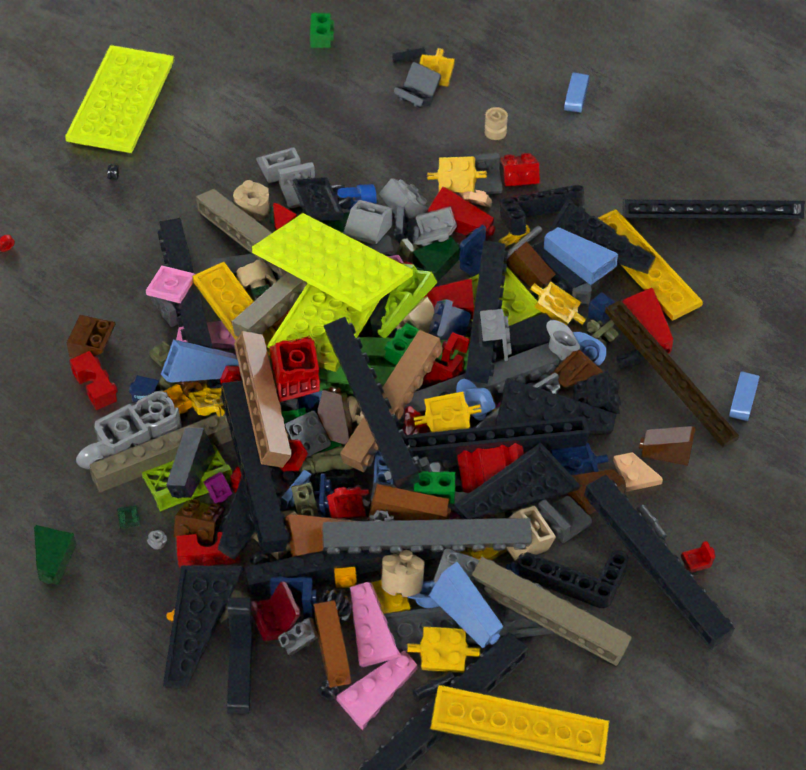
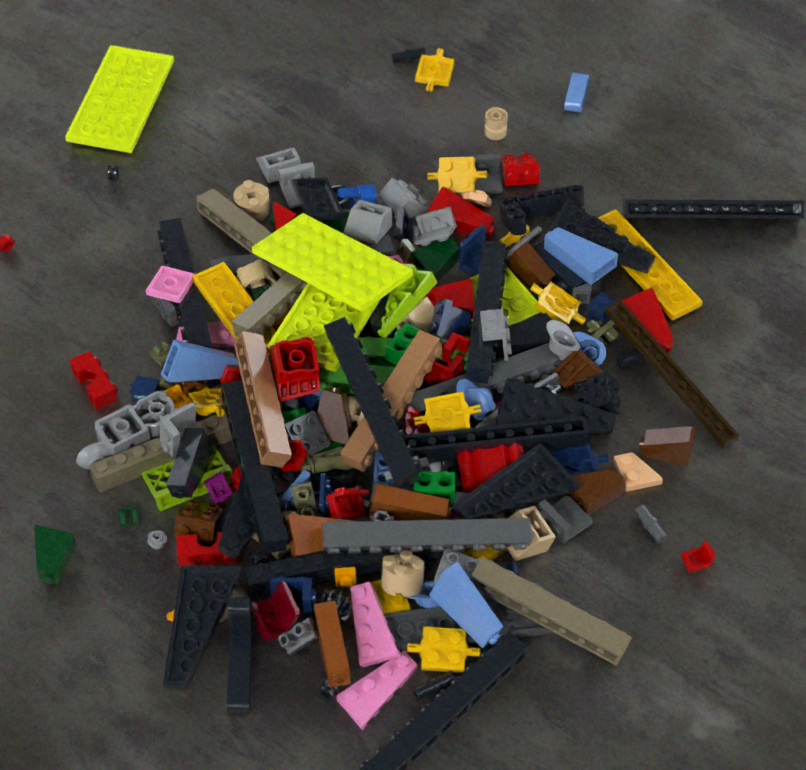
(89, 335): reddish brown slope -> none
(173, 424): none -> light grey bracket
(321, 30): green brick -> none
(419, 86): bracket -> none
(520, 724): yellow plate -> none
(575, 580): black beam -> none
(659, 561): black brick -> none
(744, 396): medium blue beam -> none

